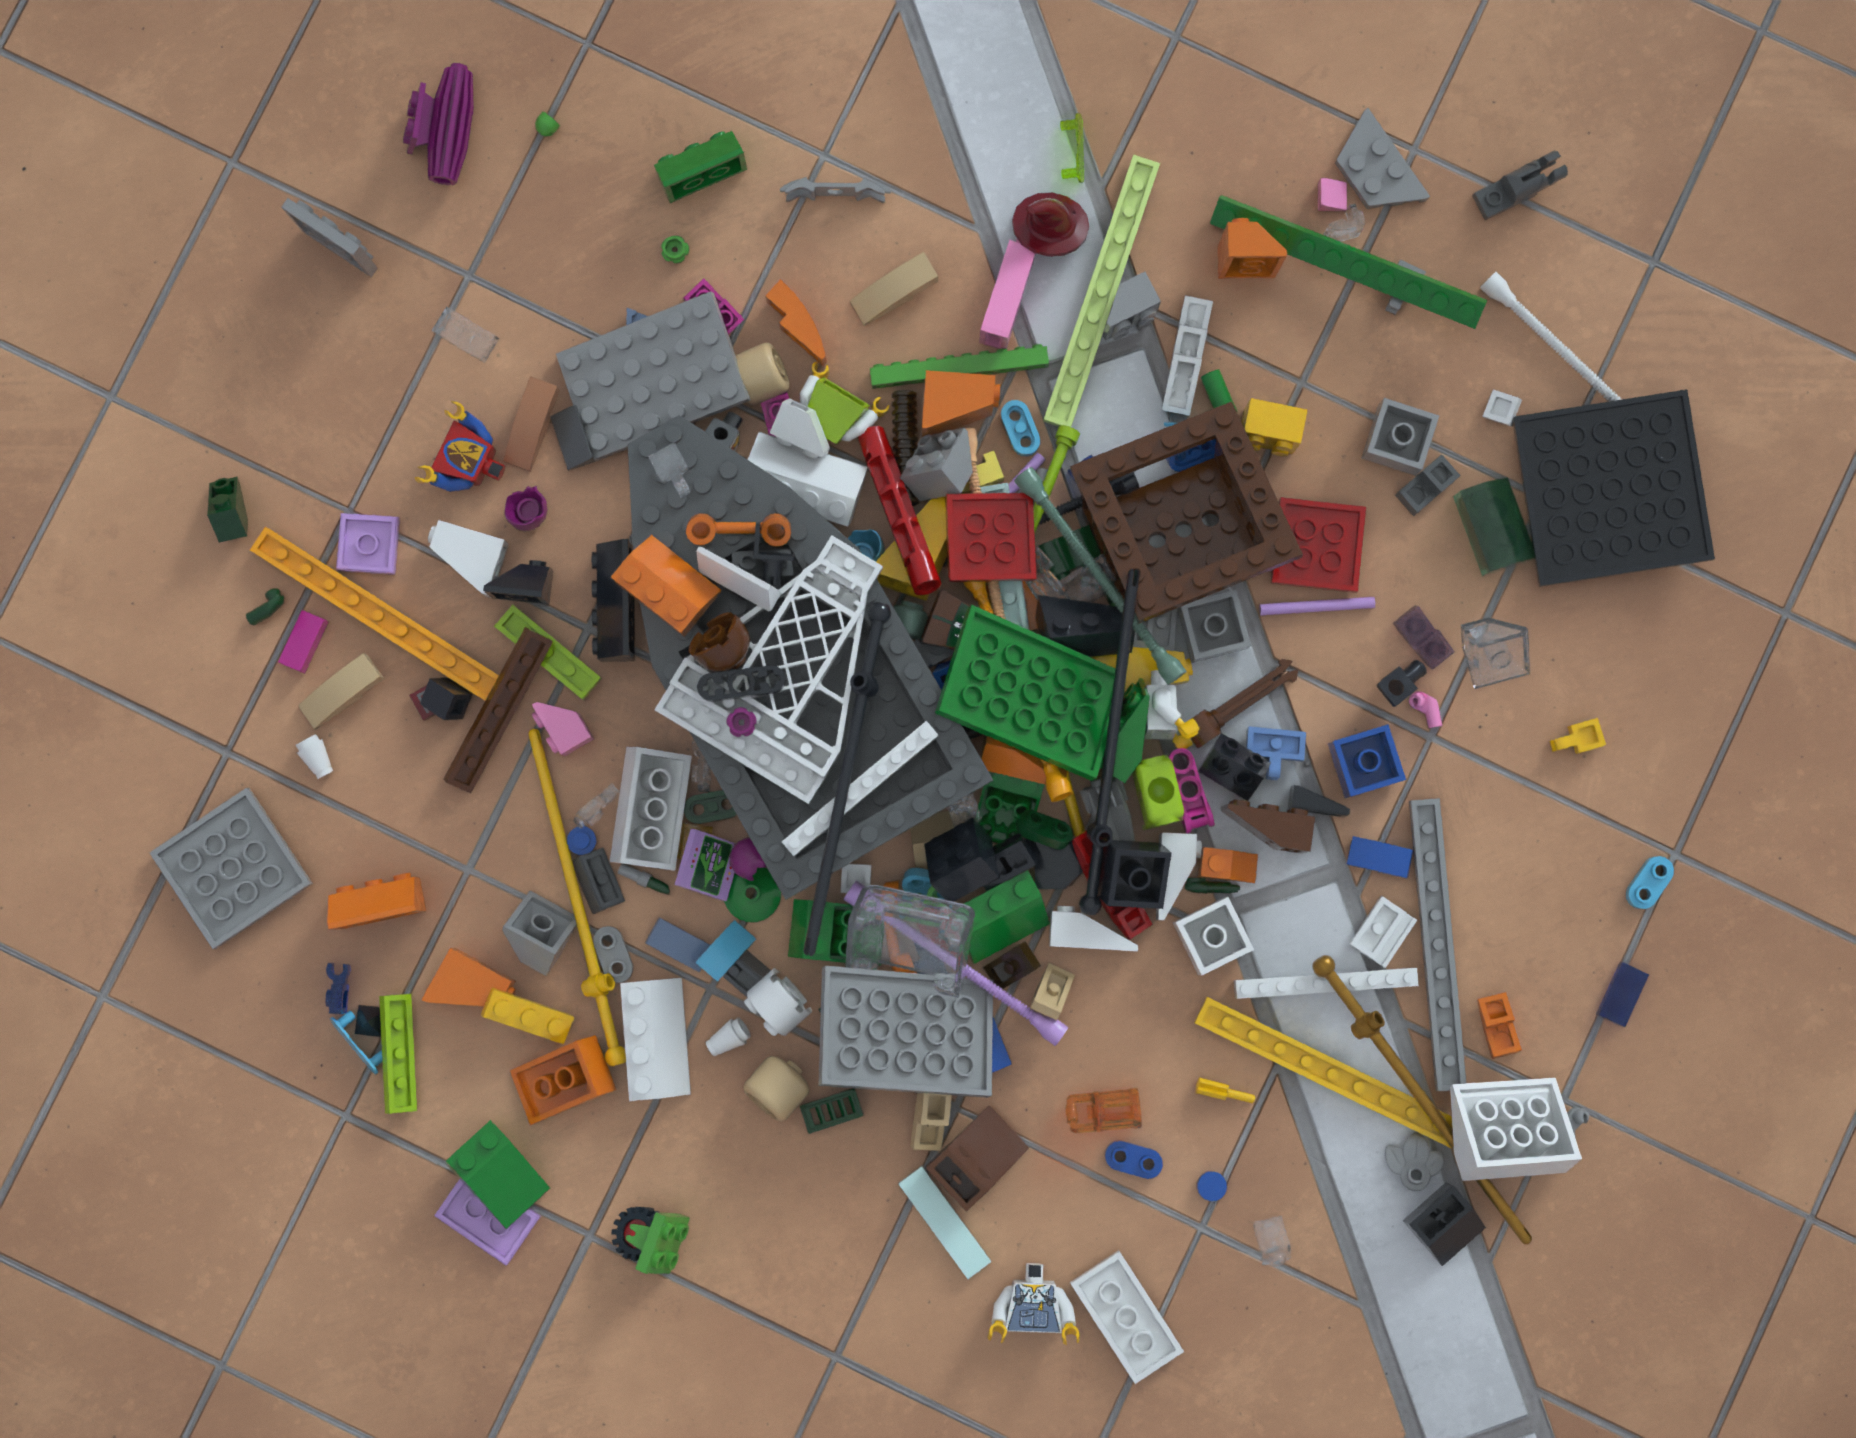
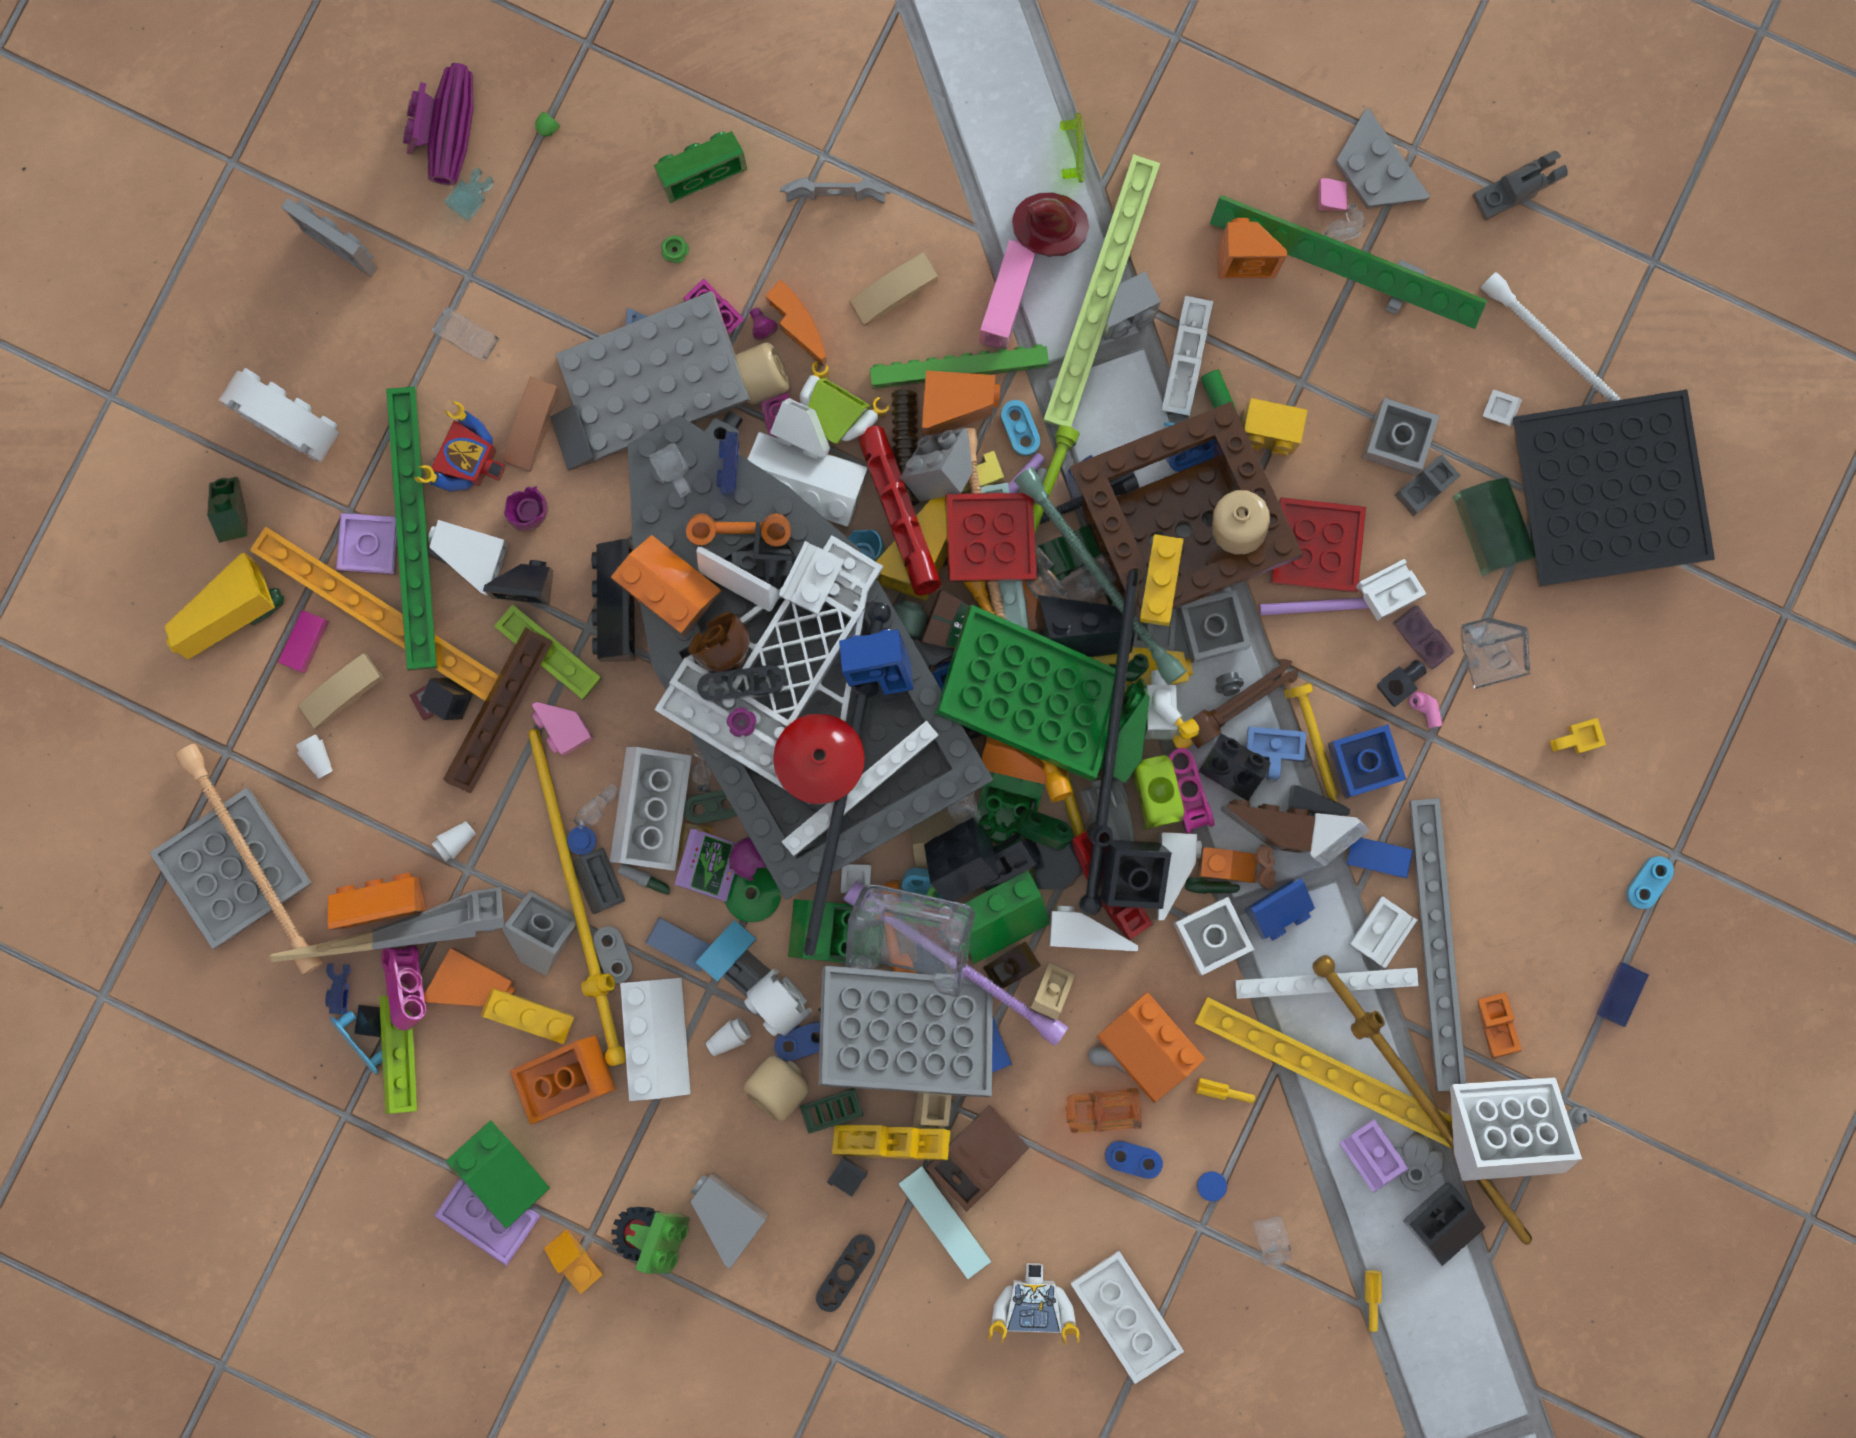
(193, 762): none -> light nougat hose
(220, 609): none -> yellow slope
(279, 416): none -> white brick
(403, 966): none -> dark pink piece
(411, 529): none -> green plate
(451, 920): none -> light grey plate
(453, 841): none -> white cone
(467, 198): none -> clear light blue plate
(573, 1261): none -> light orange slope
(726, 1216): none -> light grey slope
(728, 476): none -> clear blue plate
(762, 326): none -> magenta rock
(802, 1042): none -> blue plate
(811, 578): none -> white plate
(813, 779): none -> red dish
(827, 1287): none -> black beam
(847, 1176): none -> black panel
(877, 658): none -> blue brick
(890, 1142): none -> yellow slope
(1102, 1057): none -> light grey arm
(1136, 667): none -> dark green arm
(1150, 1047): none -> orange slope
(1161, 580): none -> yellow plate
(1229, 683): none -> dark grey plate
(1240, 522): none -> tan head
(1265, 859): none -> nougat piece
(1280, 908): none -> blue slope
(1302, 693): none -> yellow piece
(1334, 835): none -> white slope
(1373, 1296): none -> yellow axle
(1374, 1156): none -> lavender plate
(1391, 590): none -> white plate

